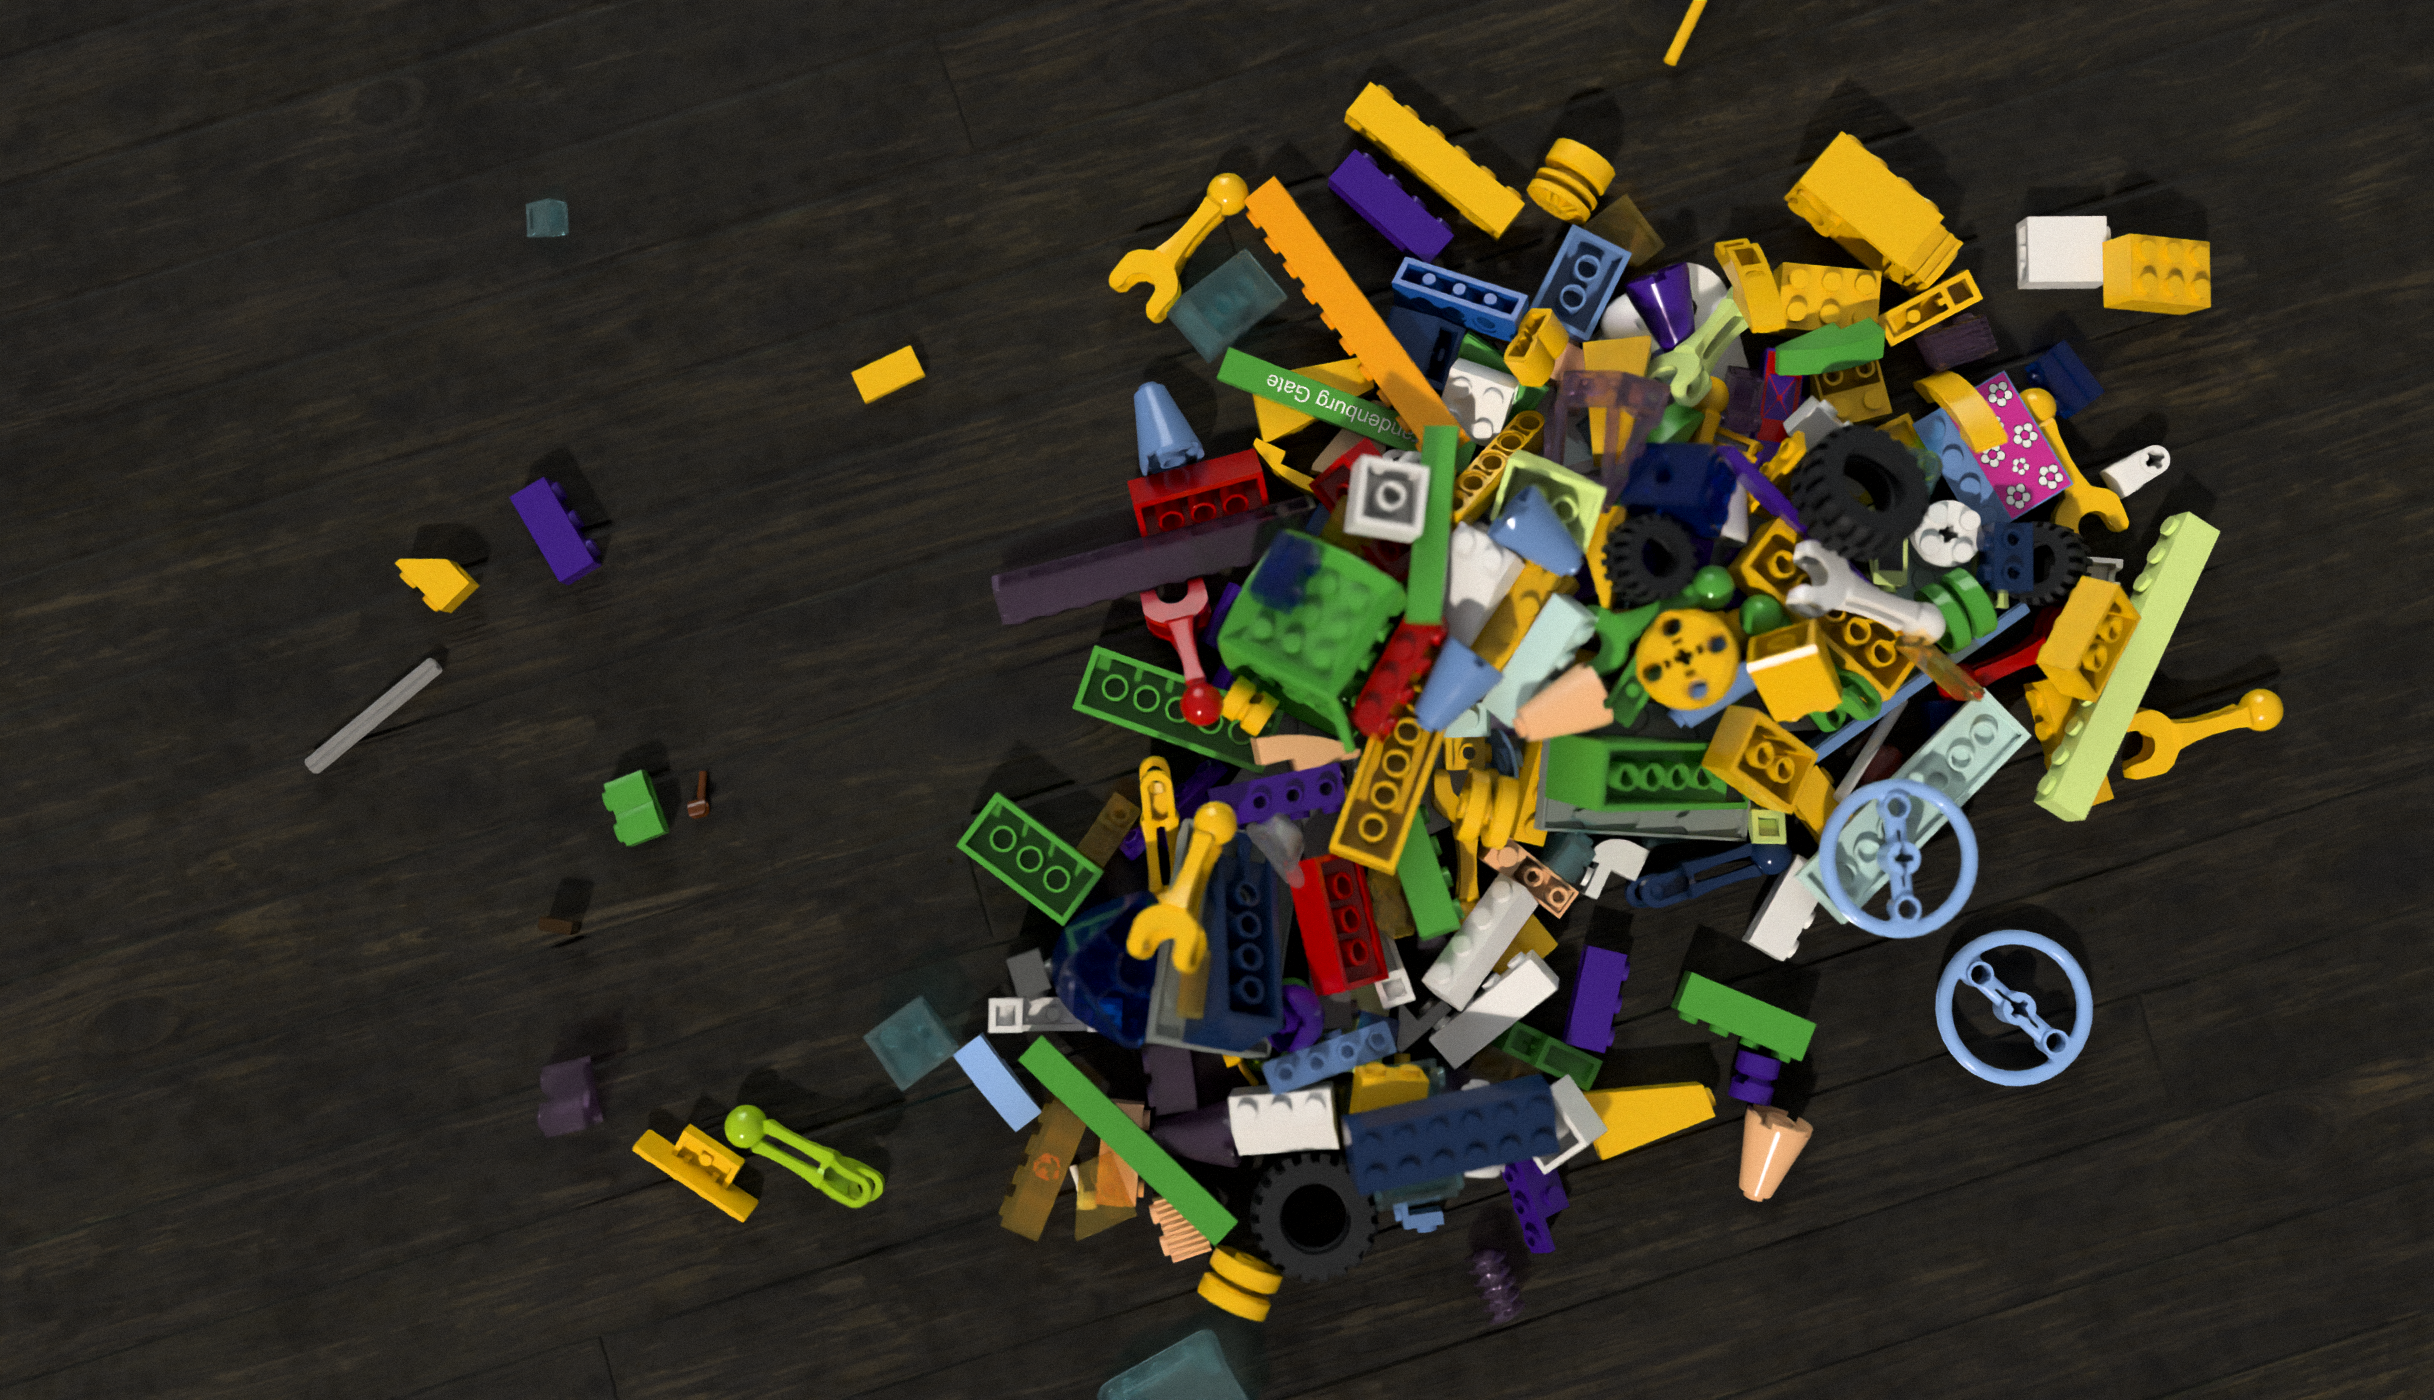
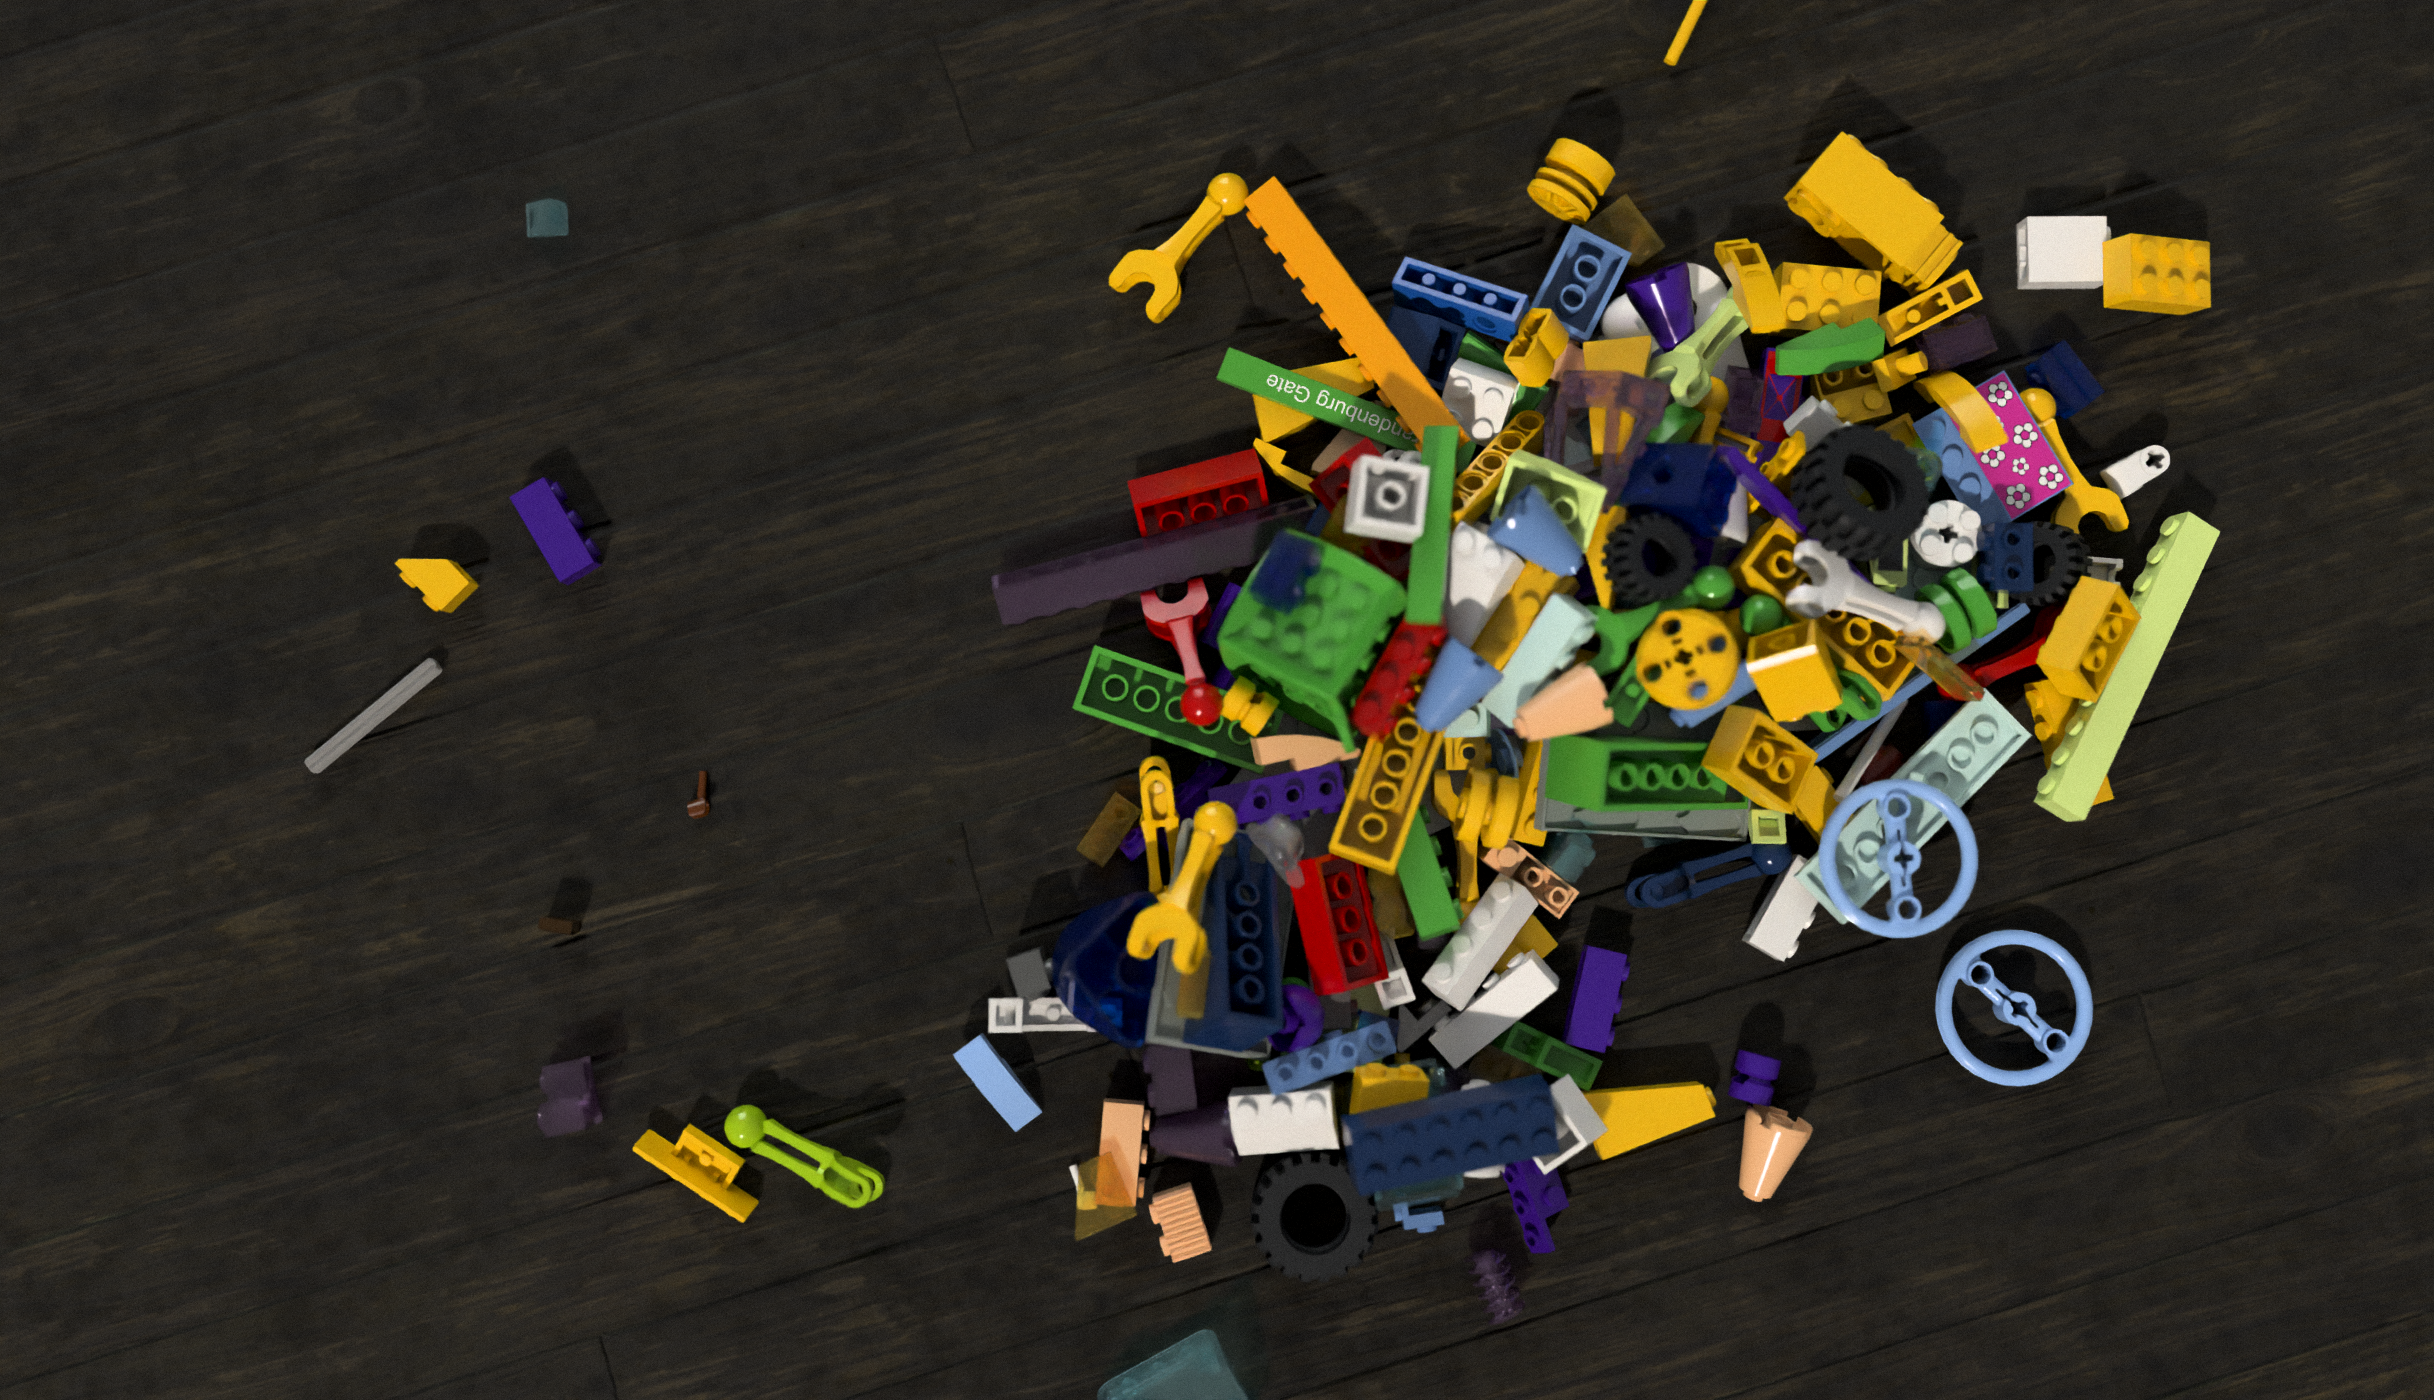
(635, 808): bright green brick -> none
(888, 374): yellow tile -> none
(912, 1042): clear light blue brick -> none
(1030, 858): bright green brick -> none
(1044, 1172): clear yellow brick -> none
(1128, 1140): bright green tile -> none
(1162, 431): medium blue cone -> none
(1226, 305): clear light blue slope -> none
(1233, 1060): yellow hand -> none
(1240, 1283): yellow wheel -> none
(1390, 209): dark purple brick -> none
(1434, 161): yellow brick -> none
(1616, 856): white brick -> none
(1744, 1016): bright green brick -> none
(1898, 368): none -> yellow tile
(2166, 737): yellow piece -> none

